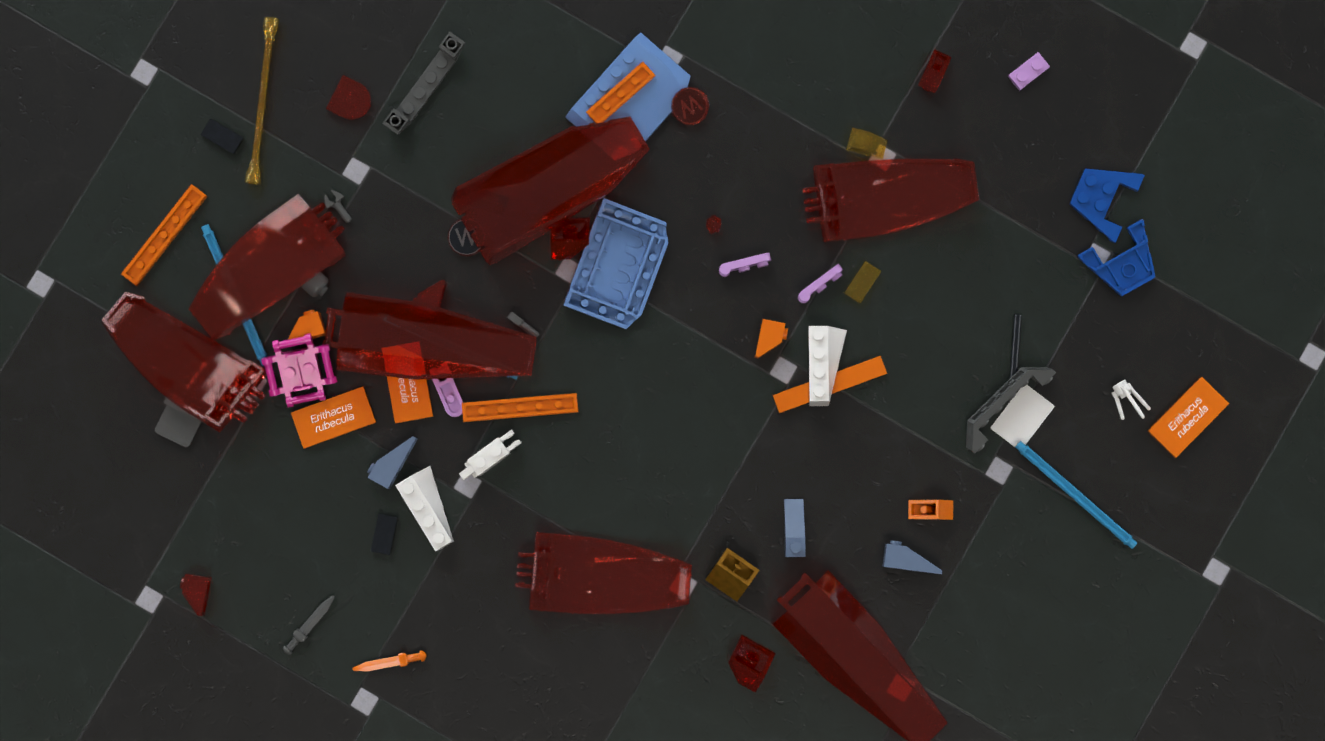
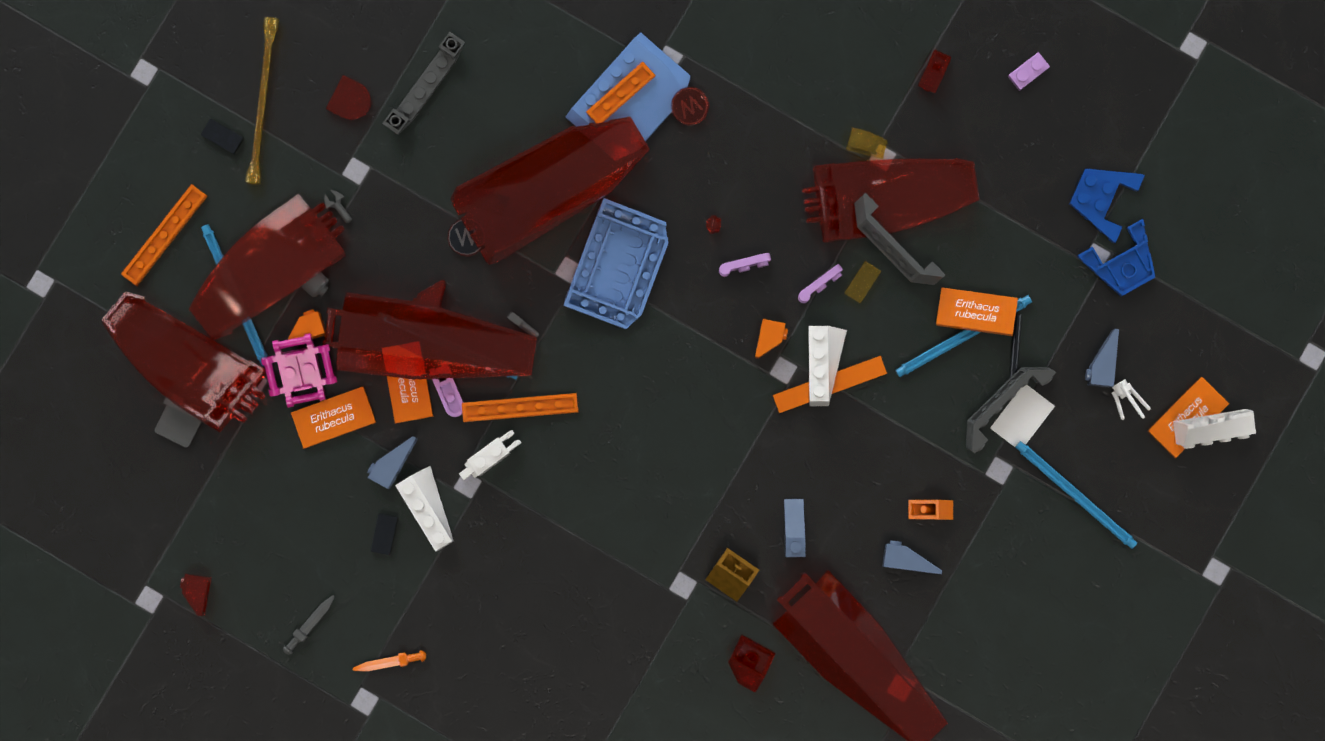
(569, 238): clear red slope -> none
(602, 576): clear red windscreen -> none
(890, 247): none -> dark grey slope
(948, 344): none -> dark azure piece
(977, 311): none -> orange tile
(1102, 369): none -> sand blue slope
(1214, 427): none -> white wedge

